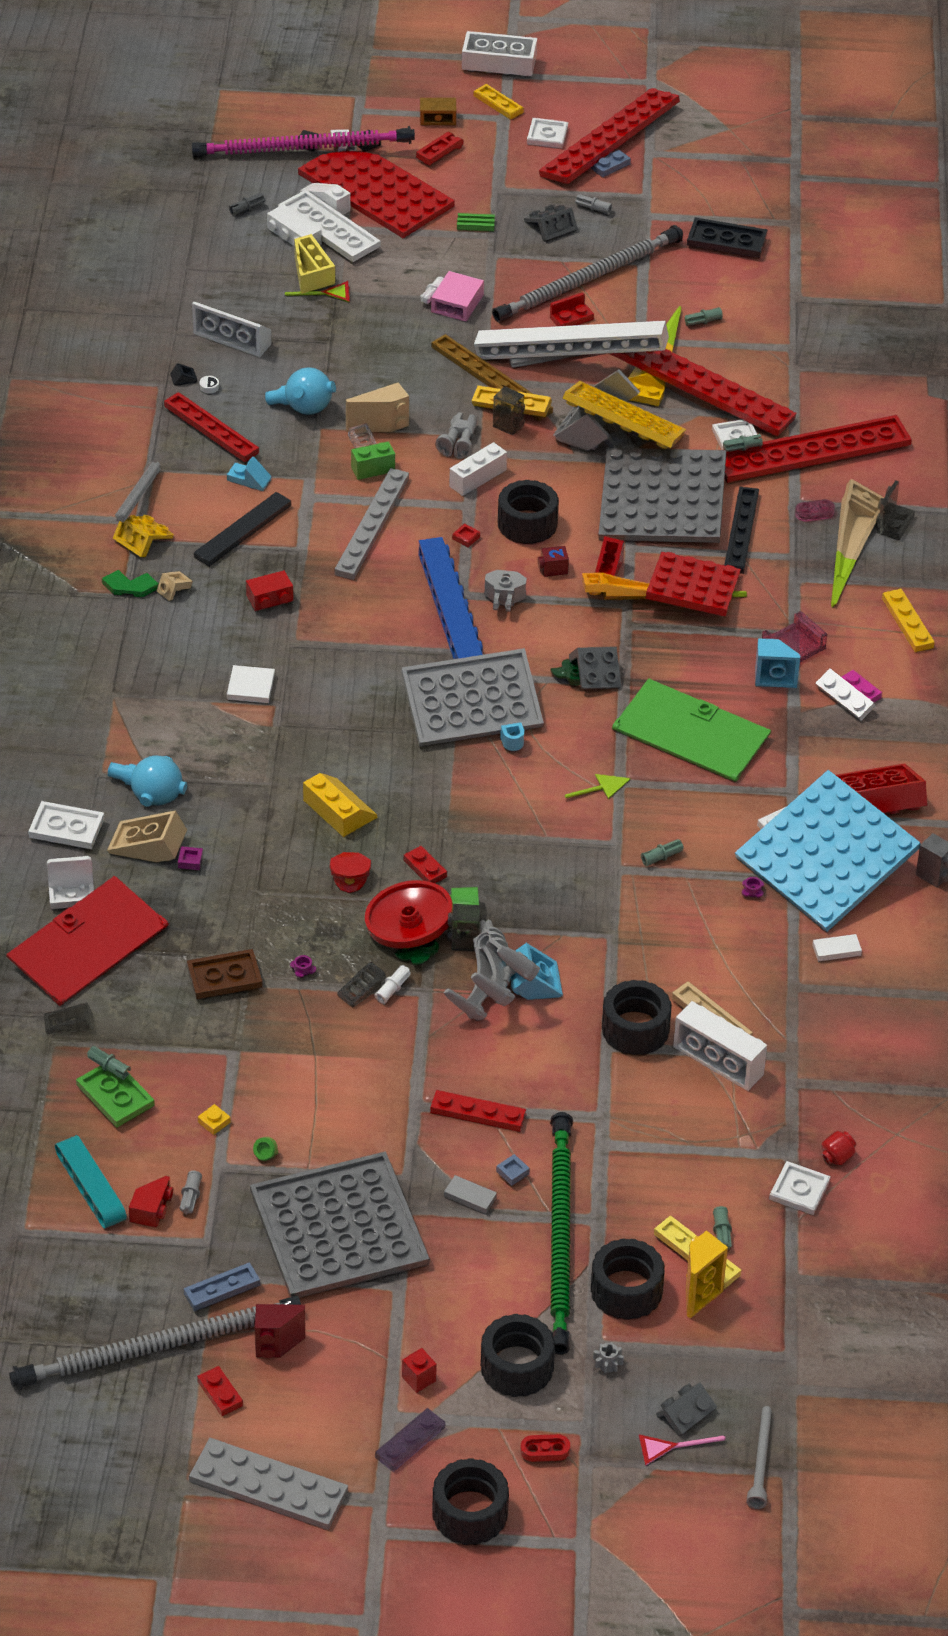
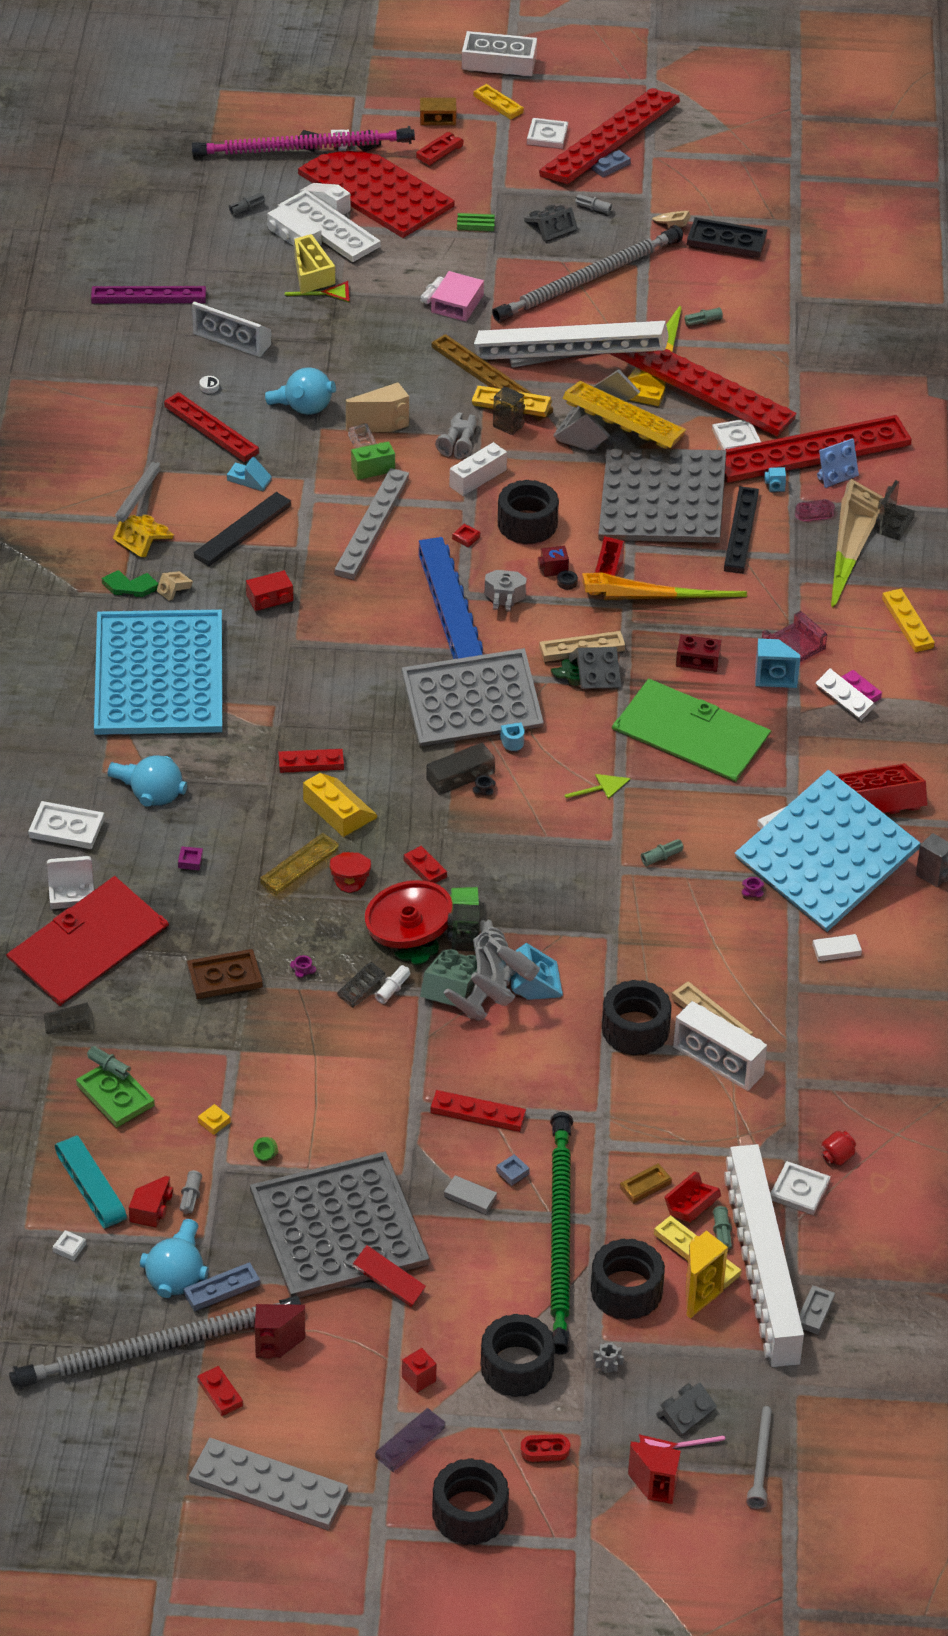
(69, 1245): none -> white tile
(147, 294): none -> magenta tile
(149, 837): tan slope -> none
(158, 672): none -> medium azure plate
(175, 1262): none -> medium azure piece
(183, 375): black slope -> none
(250, 684): white tile -> none
(299, 863): none -> clear yellow plate
(311, 760): none -> red plate
(389, 1275): none -> red tile
(449, 972): none -> sand green slope
(460, 768): none -> clear smoke brick
(484, 785): none -> black plate
(561, 648): none -> tan plate
(567, 580): none -> black tile
(571, 311): red bracket -> none
(645, 1183): none -> pearl gold tile
(654, 1470): none -> red slope
(673, 218): none -> tan plate
(691, 1198): none -> red bracket
(693, 583): red plate -> none
(698, 653): none -> dark red brick
(742, 443): sand green axle -> none
(764, 1256): none -> white brick
(776, 479): none -> medium azure plate
(816, 1309): none -> light grey plate
(838, 463): none -> light blue hinge

